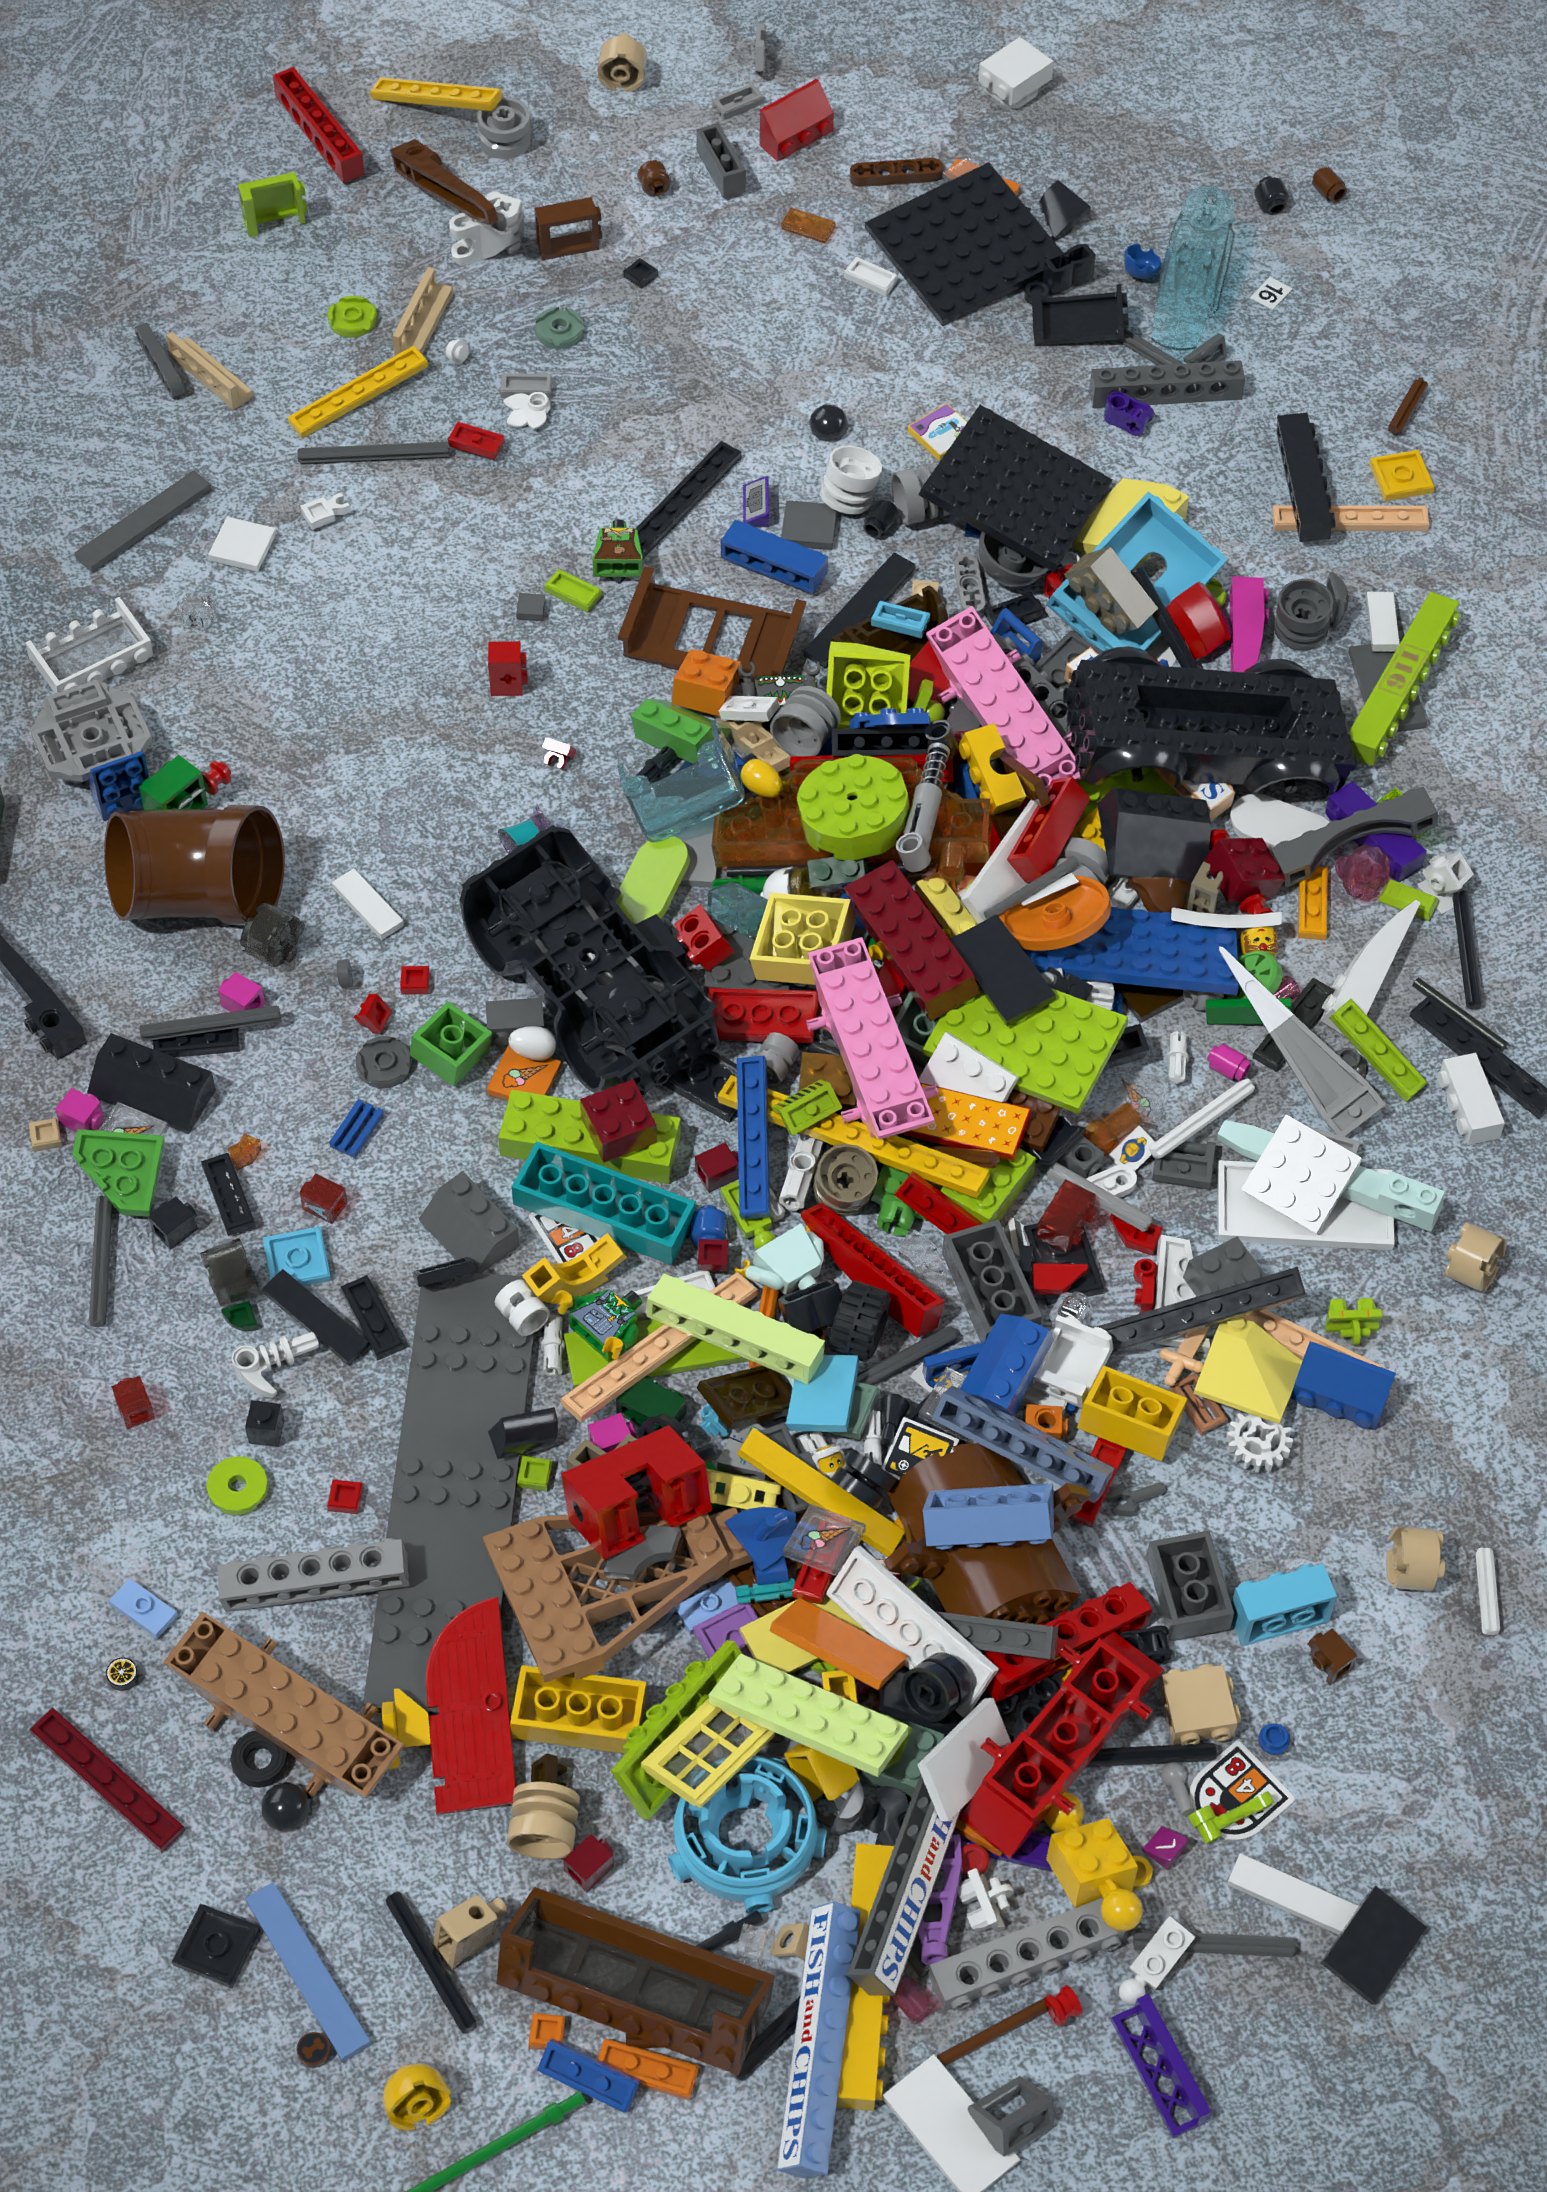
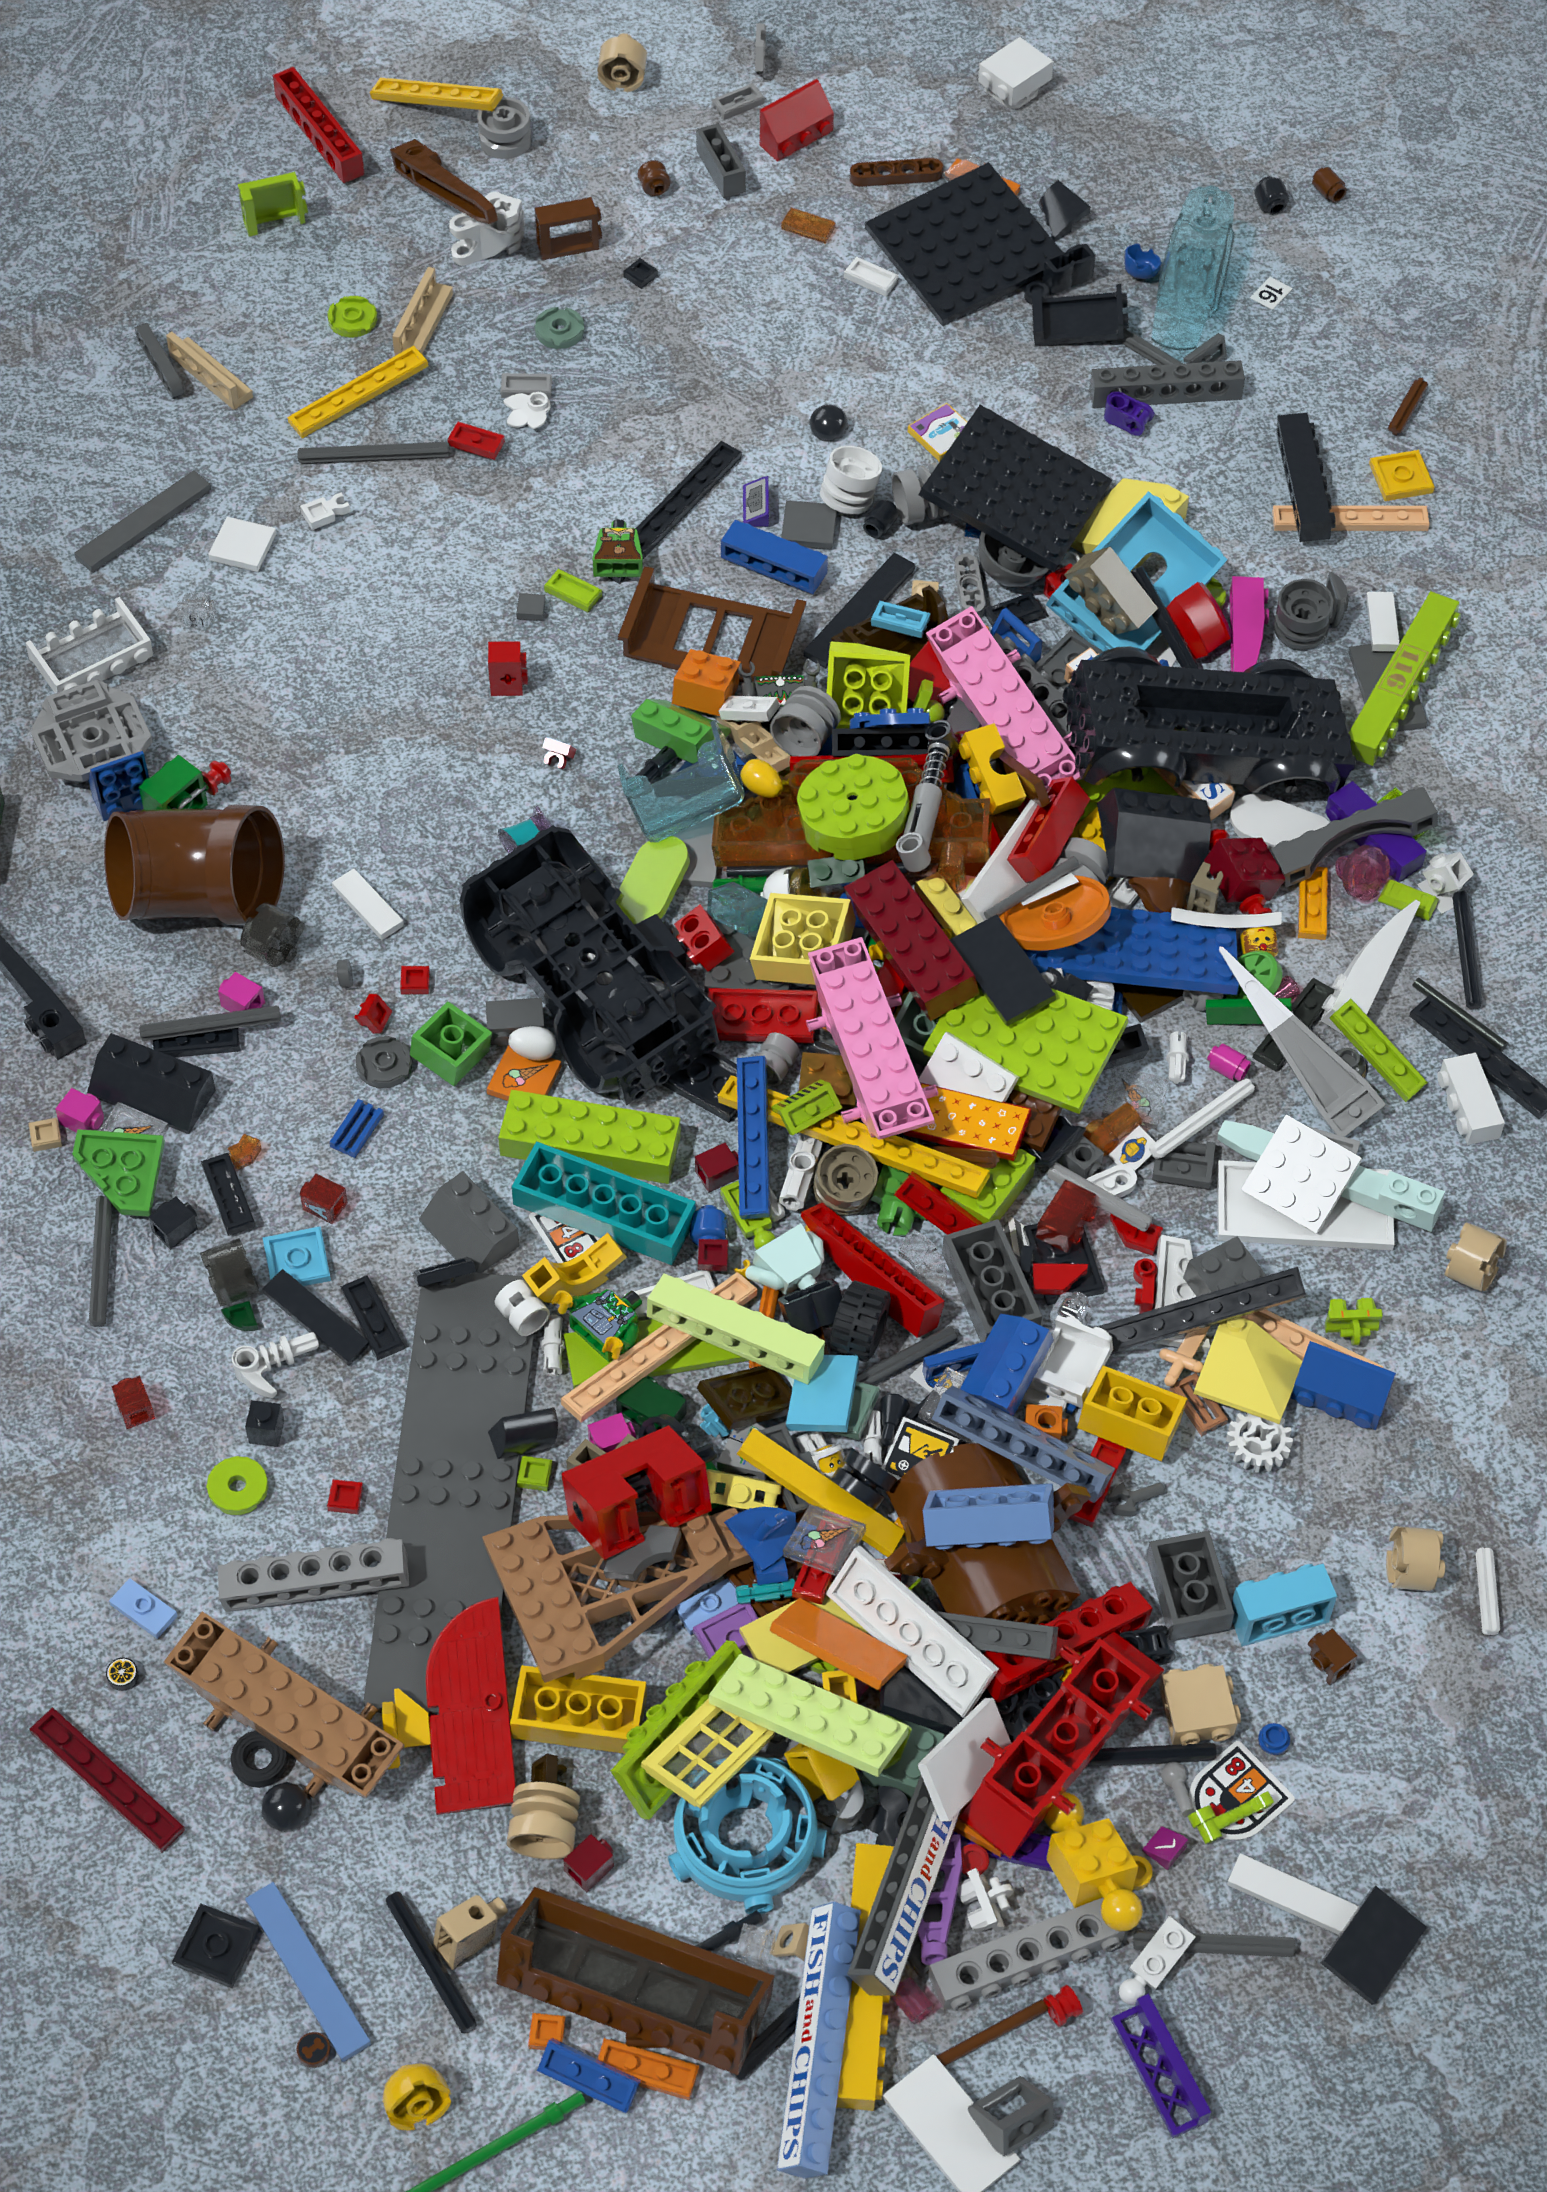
(457, 351): white plate -> none
(618, 1120): dark red brick -> none
(936, 1687): black wheel -> none

